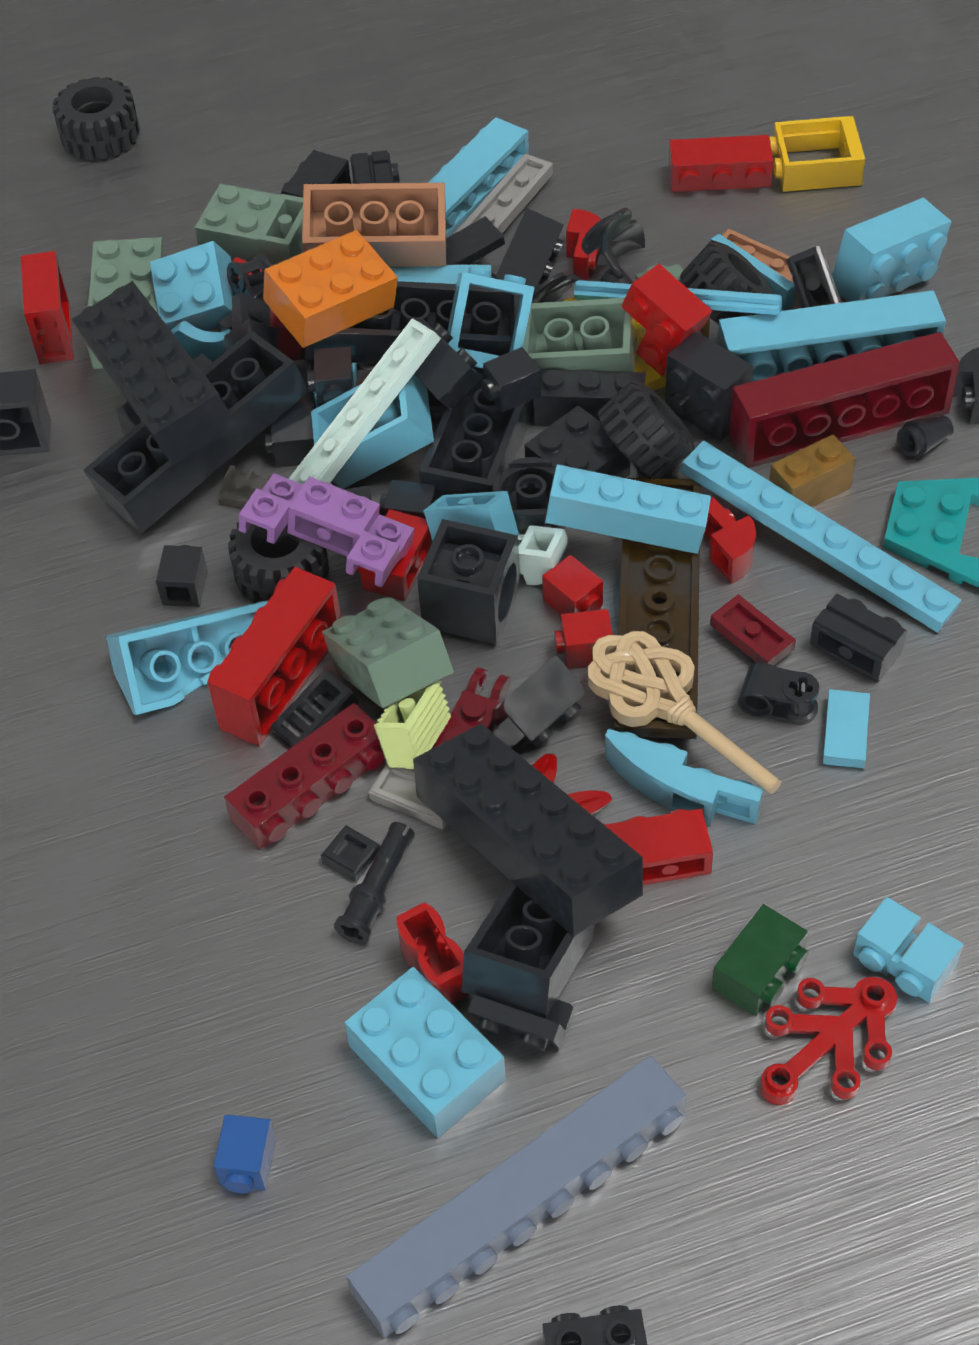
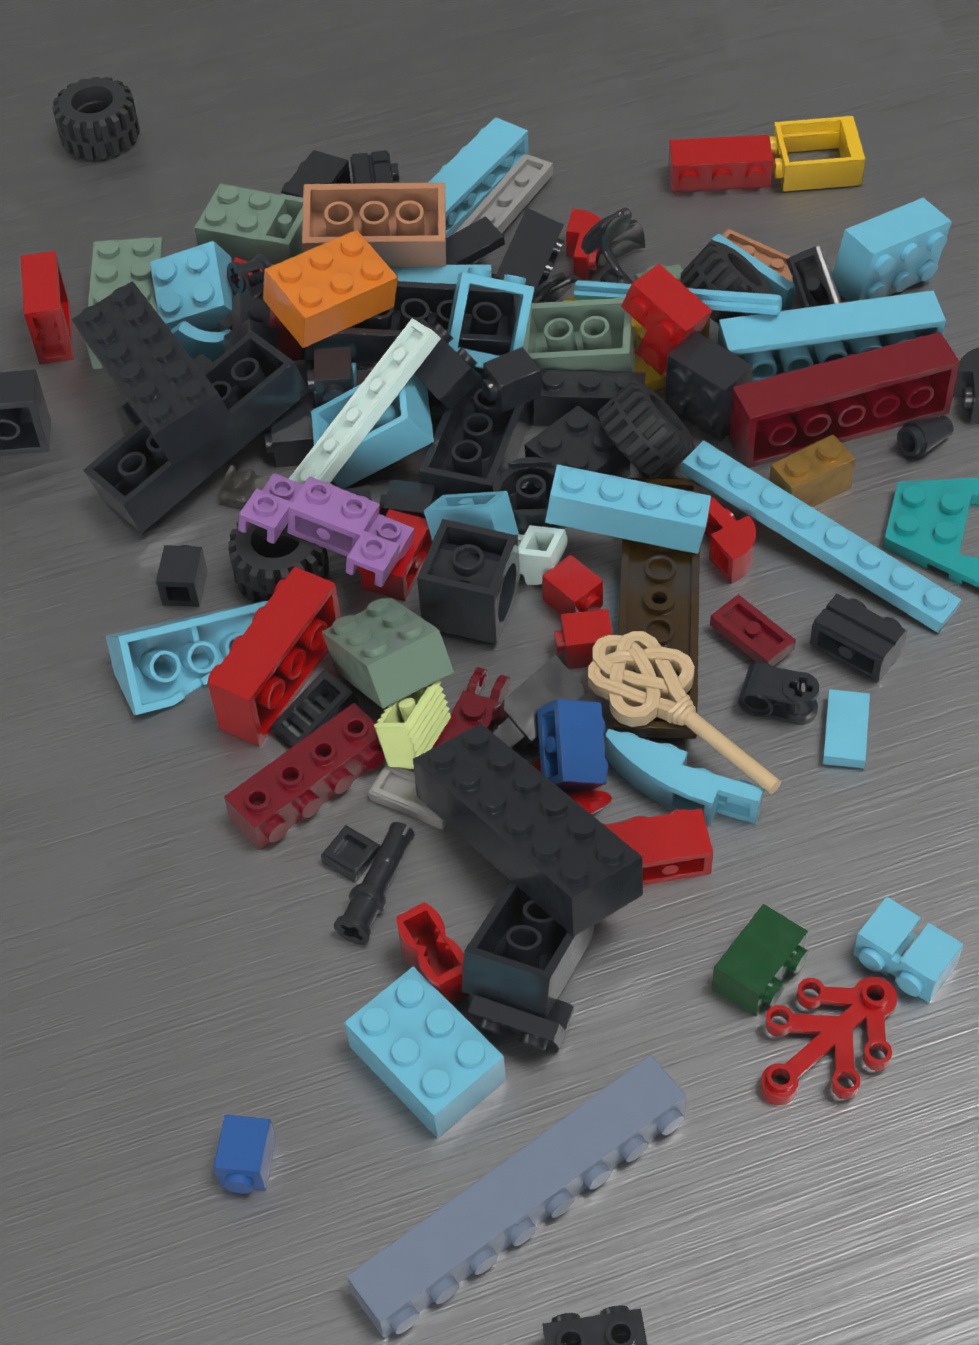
(572, 744): none -> blue brick

